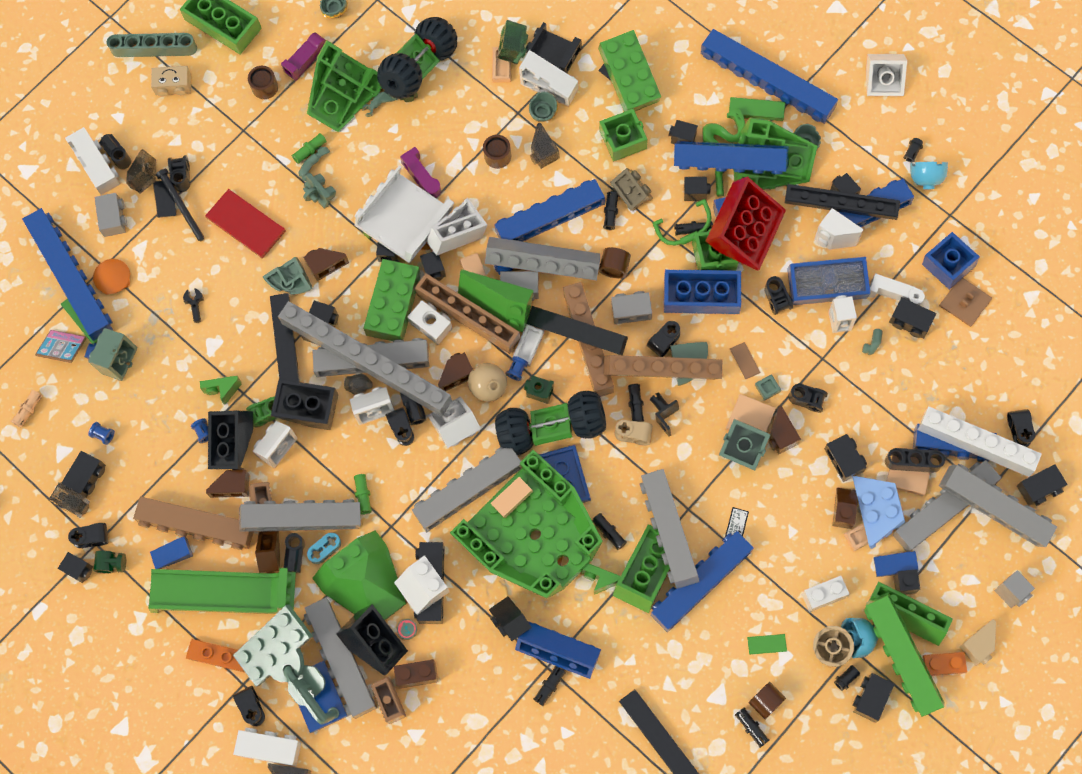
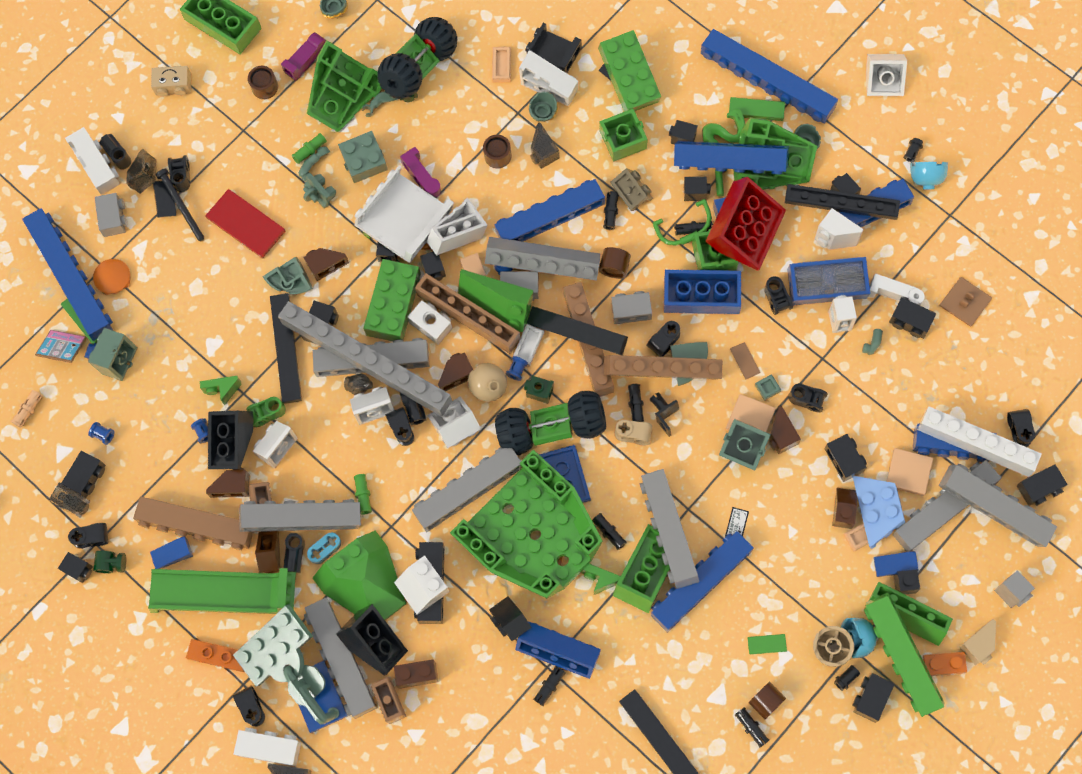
(143, 47): sand green beam -> none
(194, 304): black bar -> none
(305, 404): black slope -> none
(362, 157): none -> sand green brick
(407, 629): sand green tile -> none
(511, 497): light nougat tile -> none
(512, 42): clear green brick -> none
(825, 594): white brick -> none
(907, 465): black beam -> none
(950, 260): blue brick -> none

